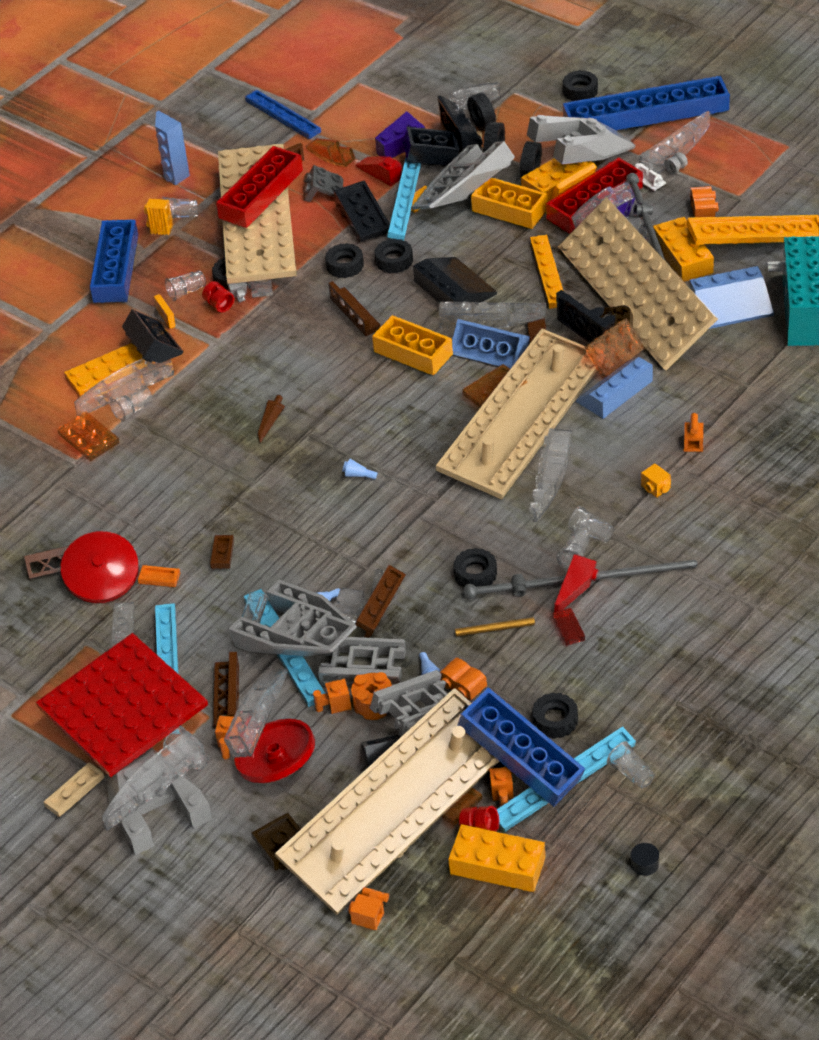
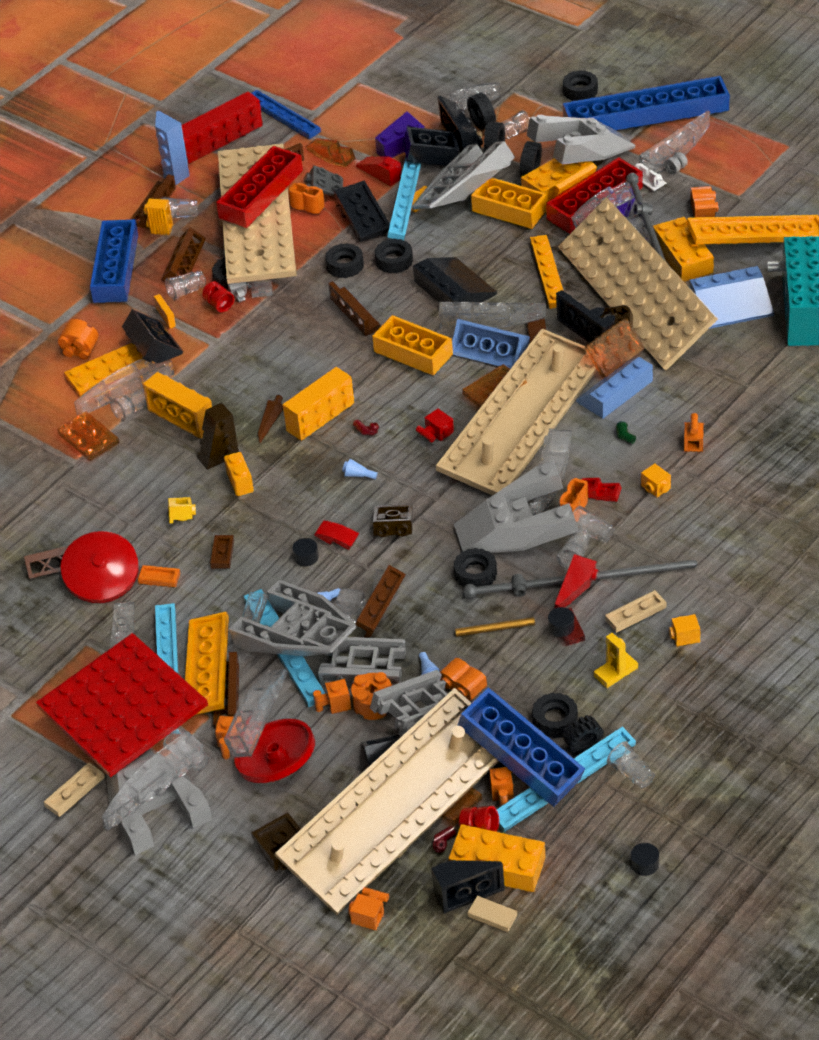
(77, 339): none -> orange brick
(160, 190): none -> reddish brown fence
(176, 403): none -> light orange brick
(180, 509): none -> yellow brick
(181, 249): none -> reddish brown fence
(208, 658): none -> light orange plate
(218, 436): none -> dark brown wedge
(221, 126): none -> red brick
(238, 474): none -> light orange brick
(305, 552): none -> black piece
(306, 198): none -> orange brick
(318, 403): none -> light orange brick
(336, 532): none -> red slope
(372, 429): none -> dark red arm
(393, 520): none -> dark brown plate
(437, 425): none -> red brick
(440, 839): none -> dark red arm
(461, 881): none -> black slope
(492, 914): none -> tan tile
(506, 520): none -> light grey wedge
(516, 124): none -> clear plant
(561, 621): none -> black piece
(576, 494): none -> orange brick
(583, 734): none -> black tyre
(603, 491): none -> red slope
(617, 663): none -> yellow bracket
(622, 432): none -> dark green arm
(635, 611): none -> tan plate
(685, 630): none -> light orange brick

